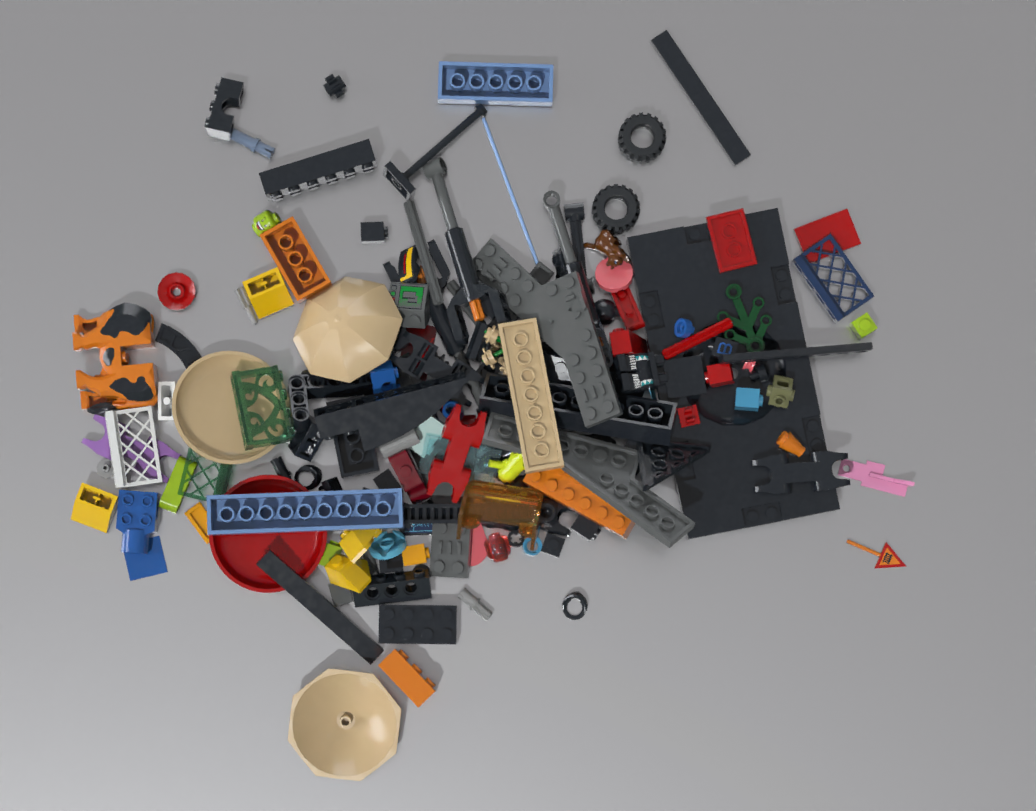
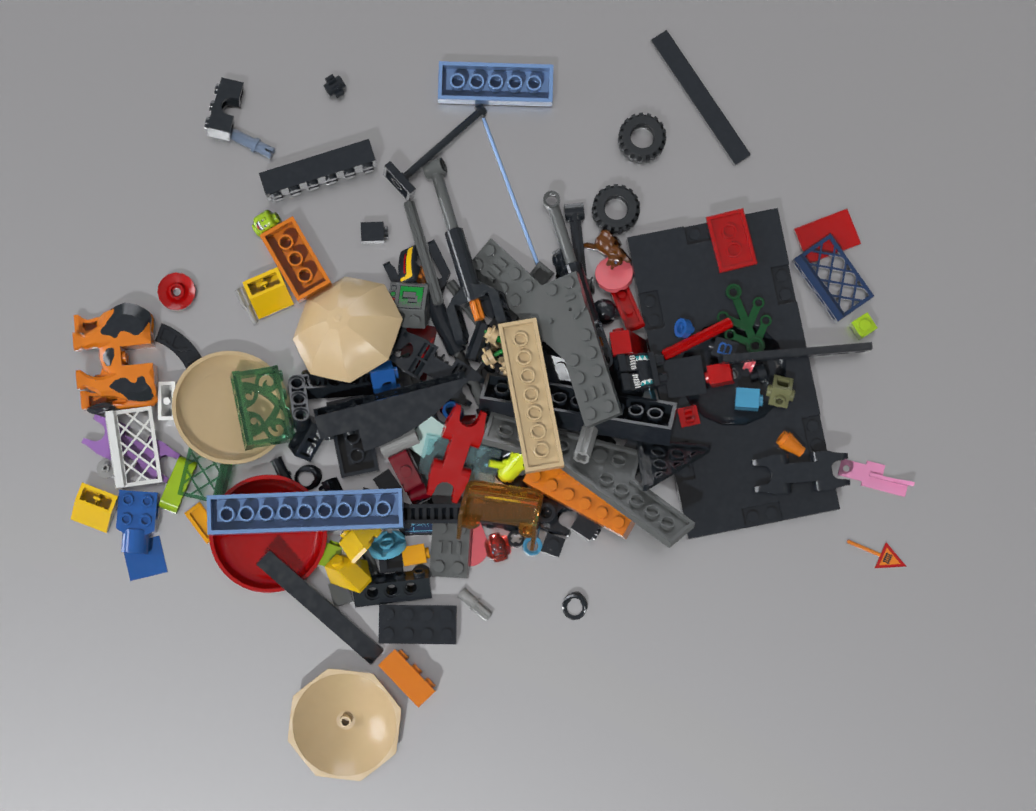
(585, 444): none -> light grey axle

